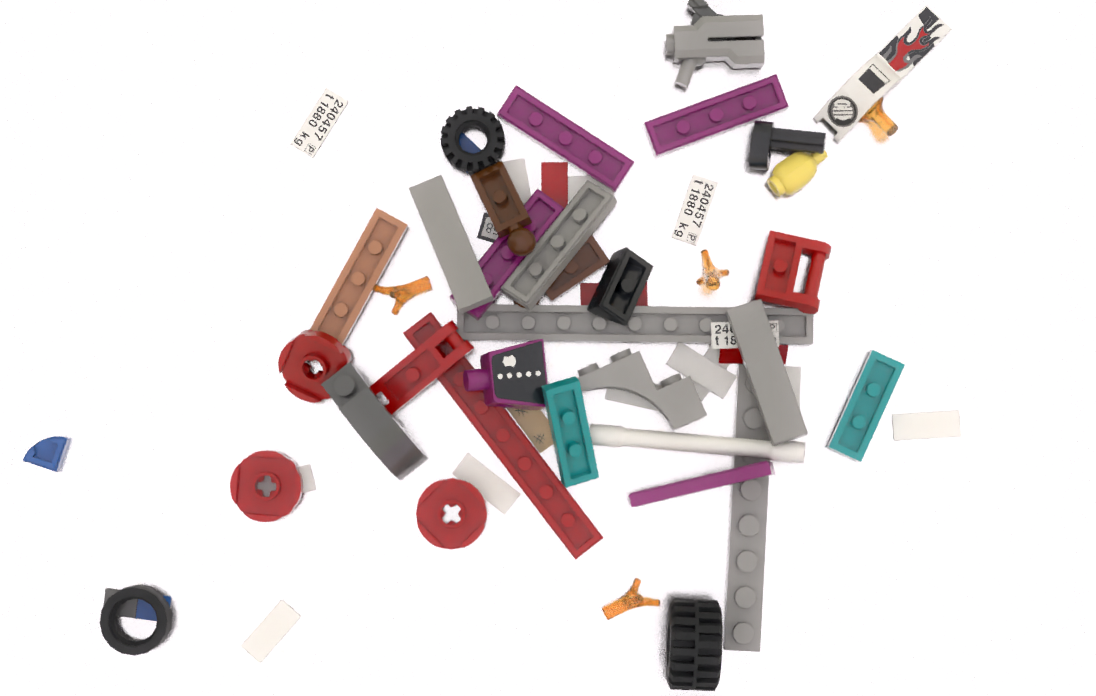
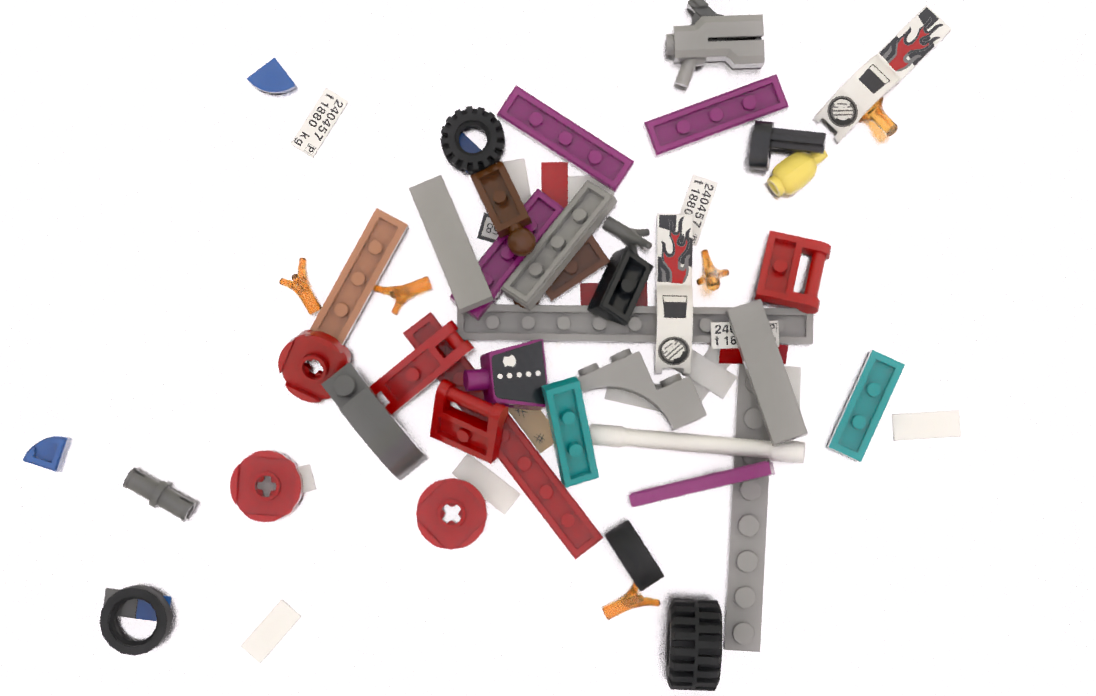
(159, 494): none -> dark grey pin
(272, 78): none -> tile
(301, 288): none -> clear orange bar
(464, 430): none -> red plate
(628, 235): none -> dark grey bar
(634, 555): none -> black tyre
(674, 292): none -> piece

